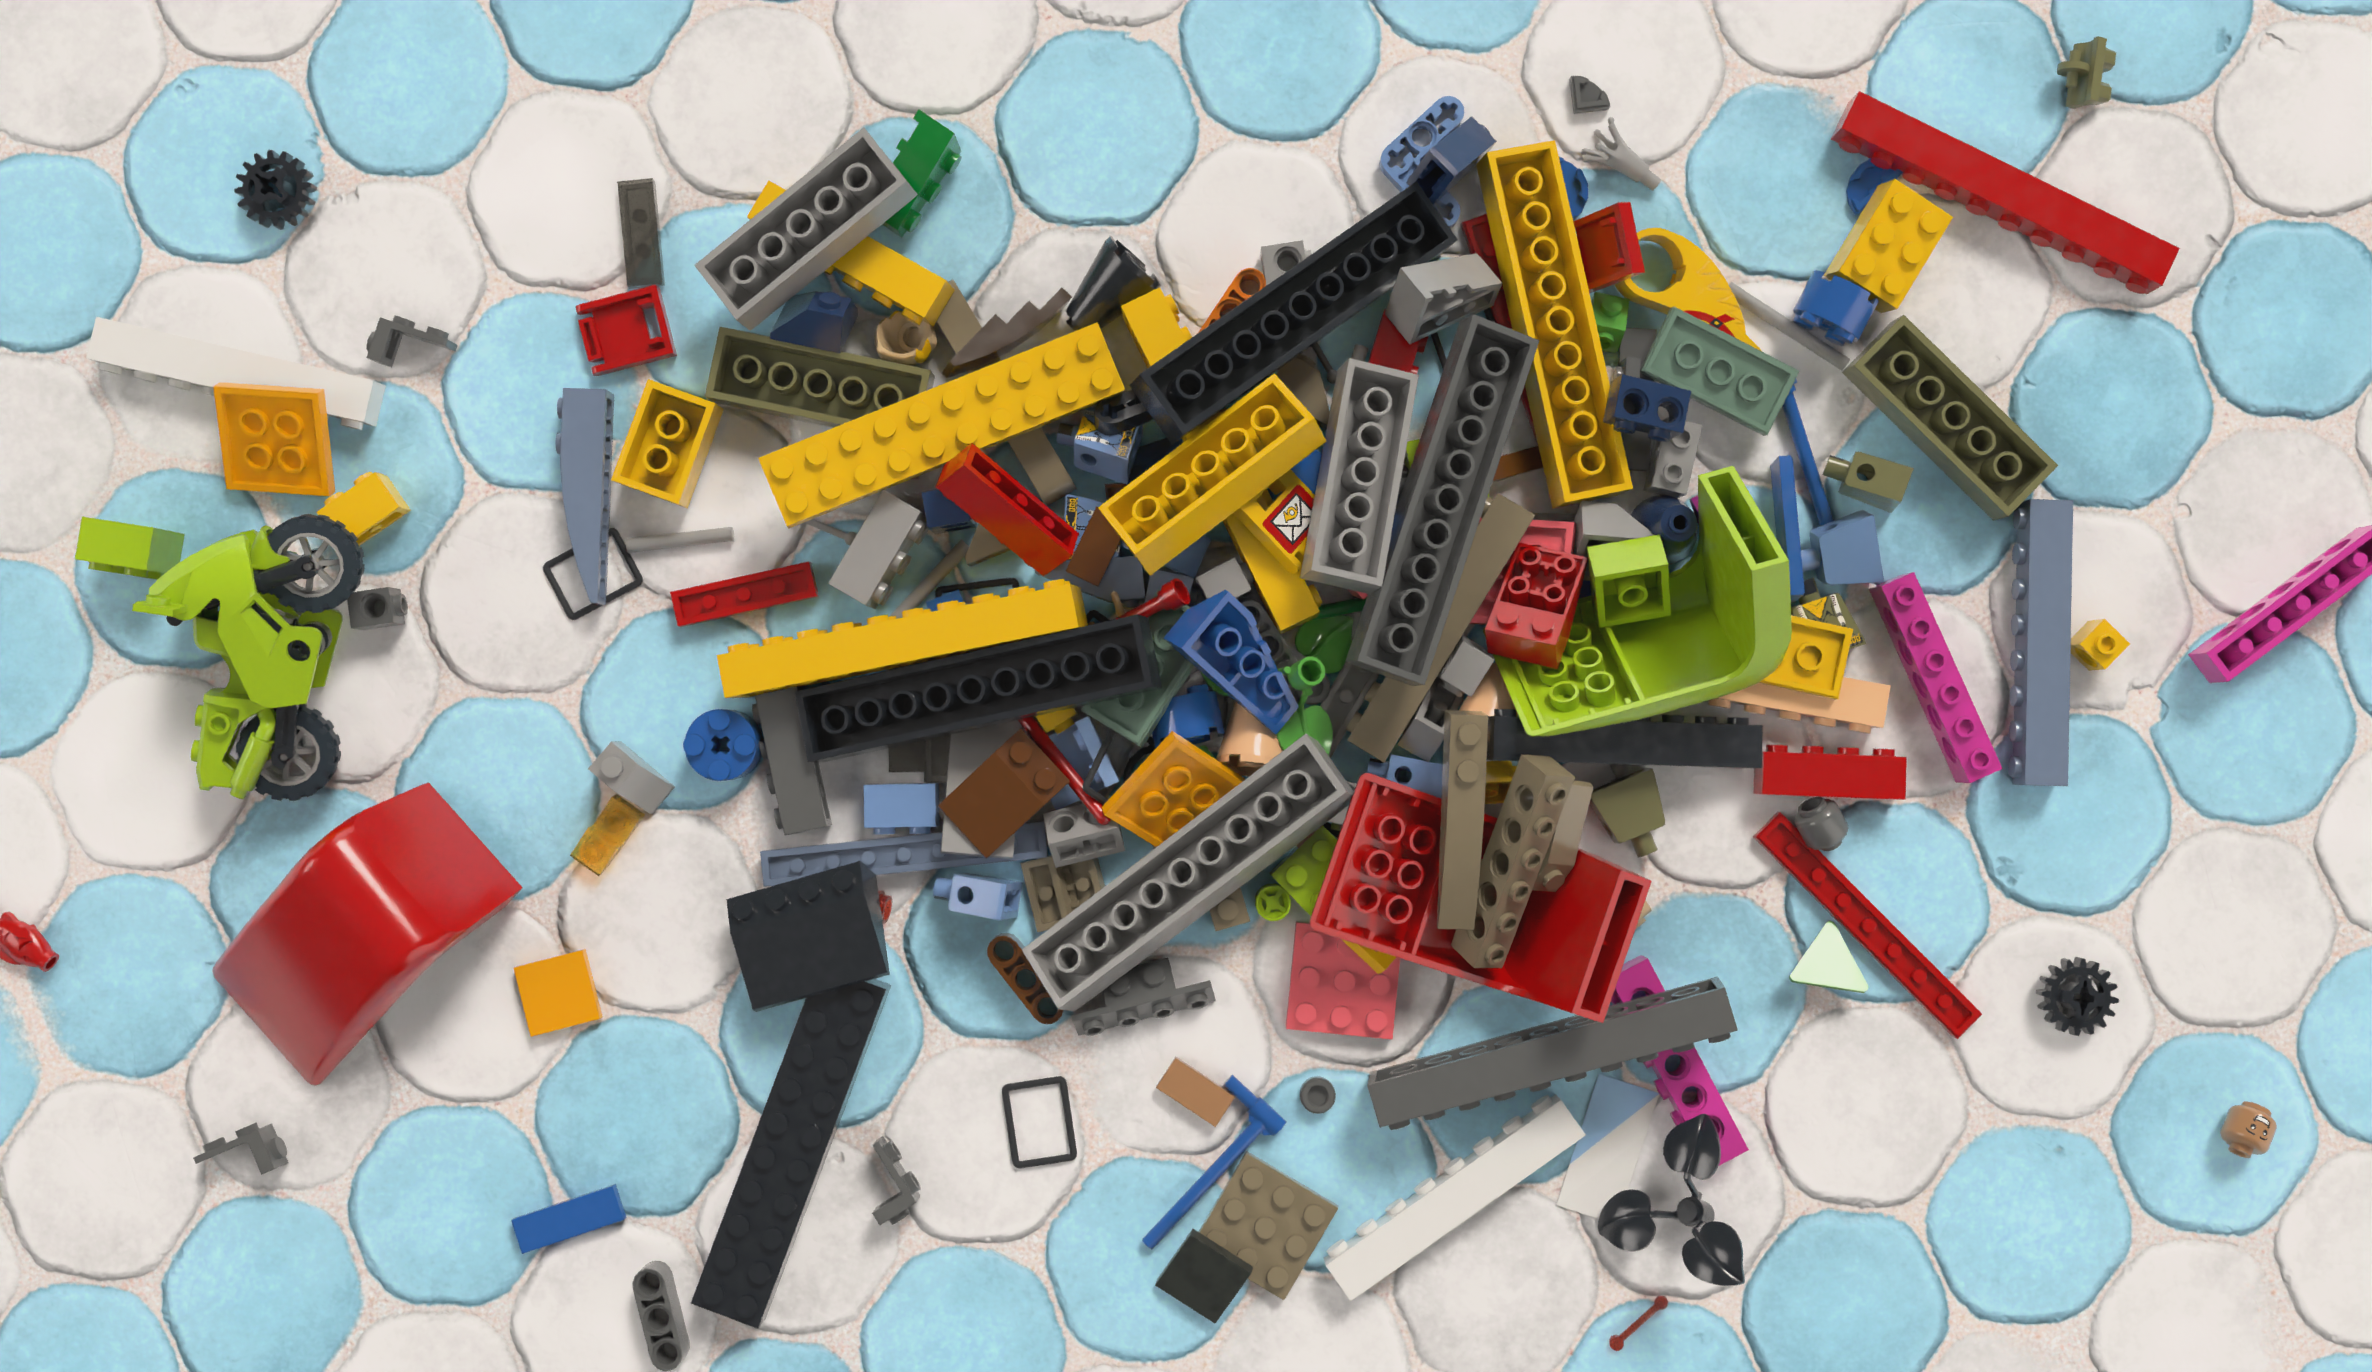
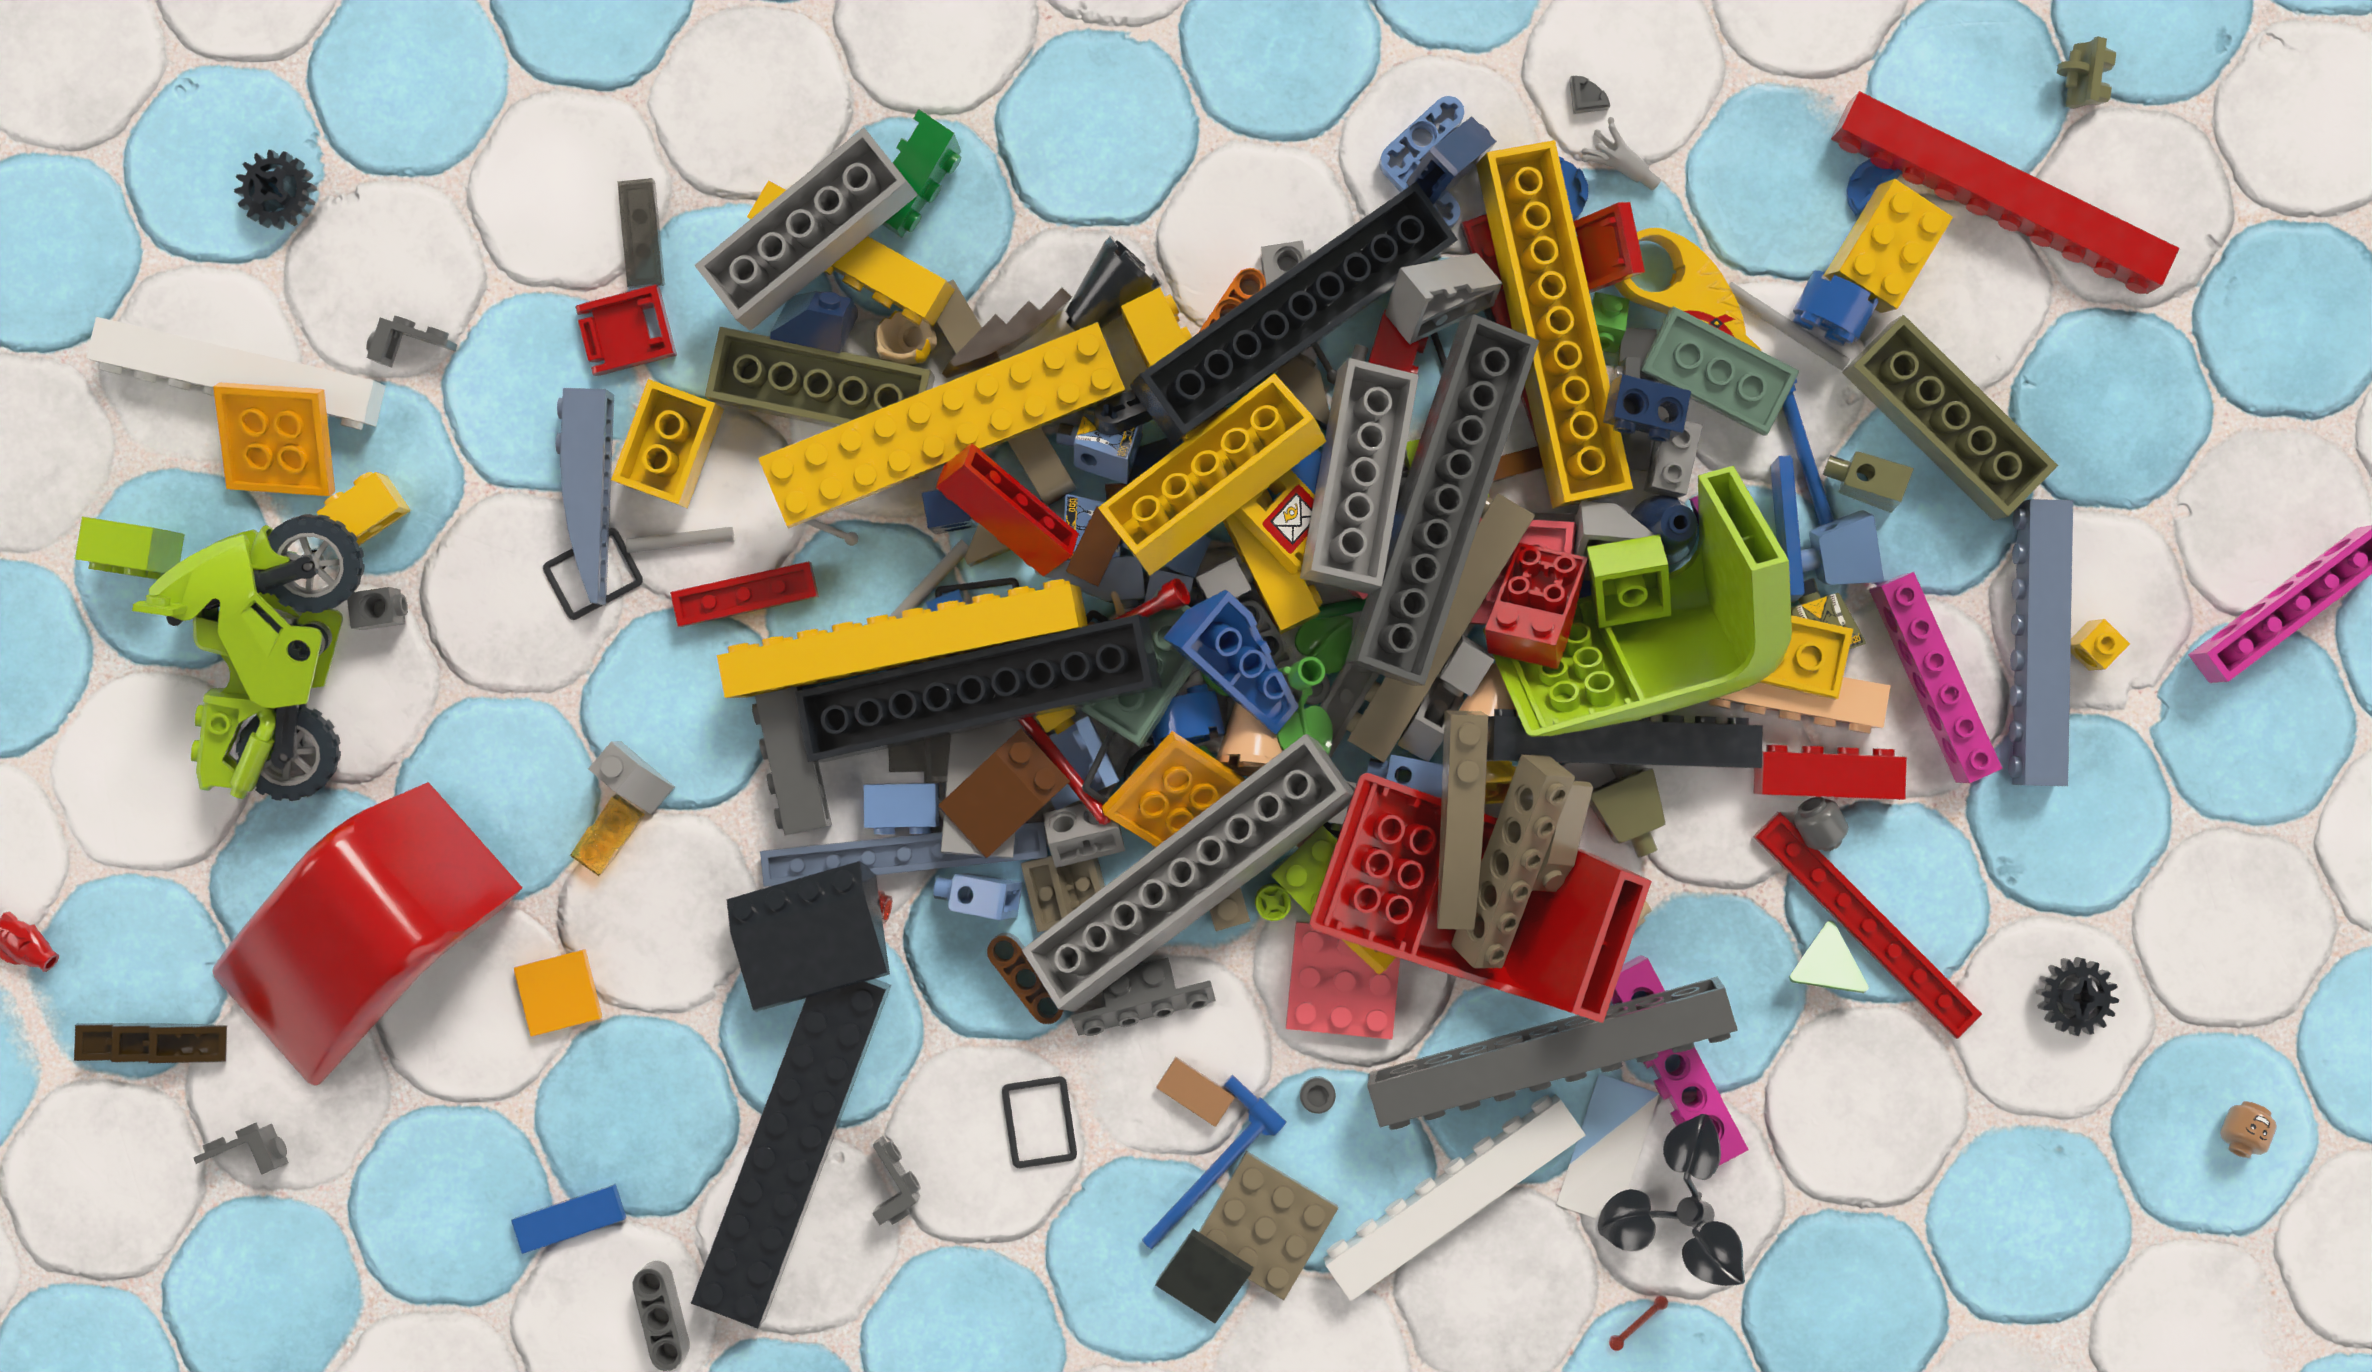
(150, 1042): none -> dark brown slope
(703, 744): blue brick -> none
(880, 551): light grey brick -> none

